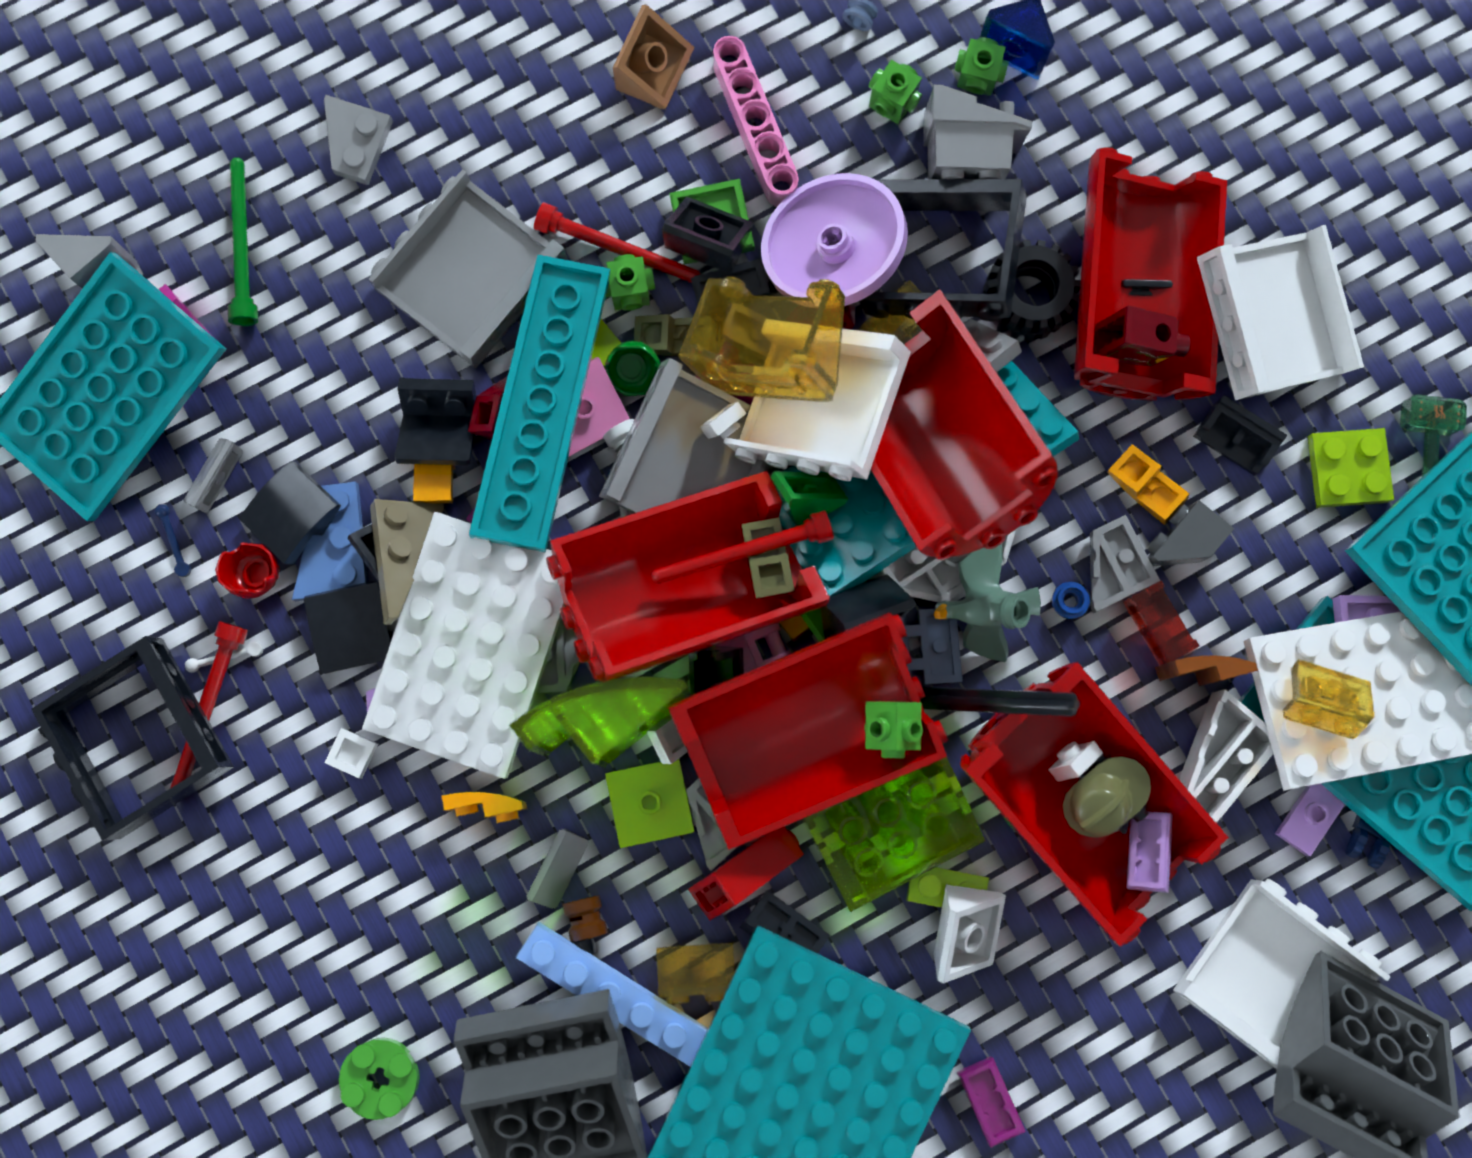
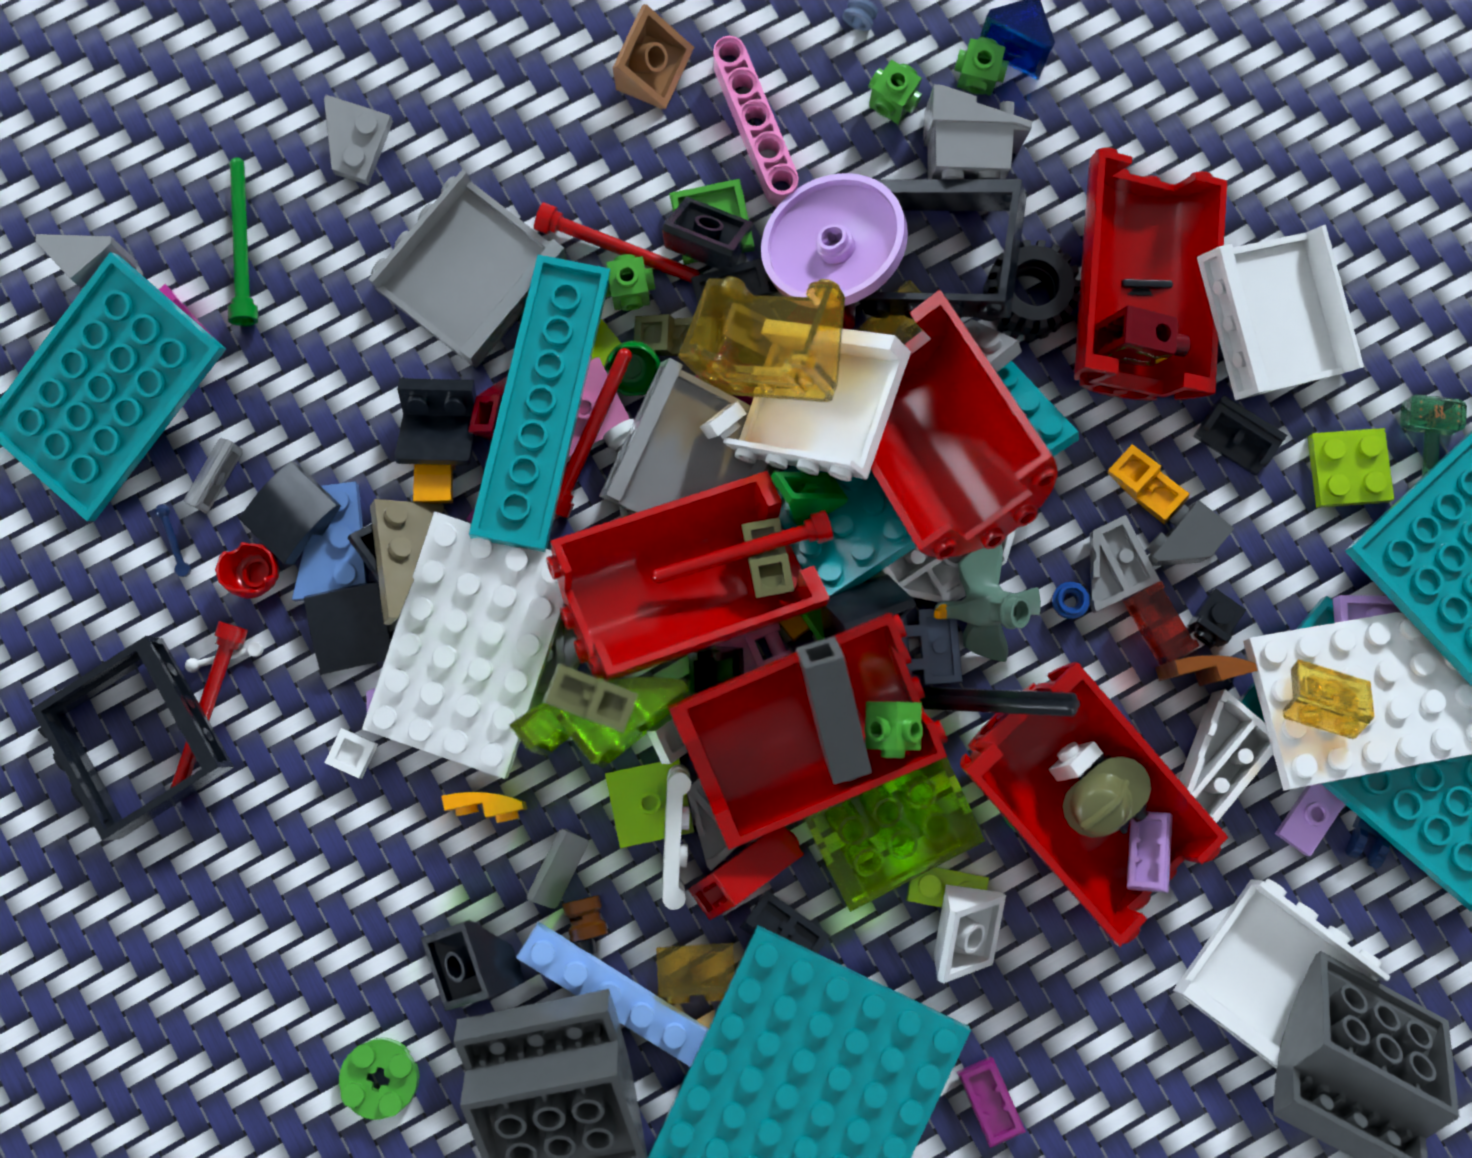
(470, 964): none -> black slope
(590, 698): none -> olive slope
(591, 431): none -> red piece
(674, 852): none -> white plate
(834, 710): none -> dark grey brick
(1216, 619): none -> black bracket

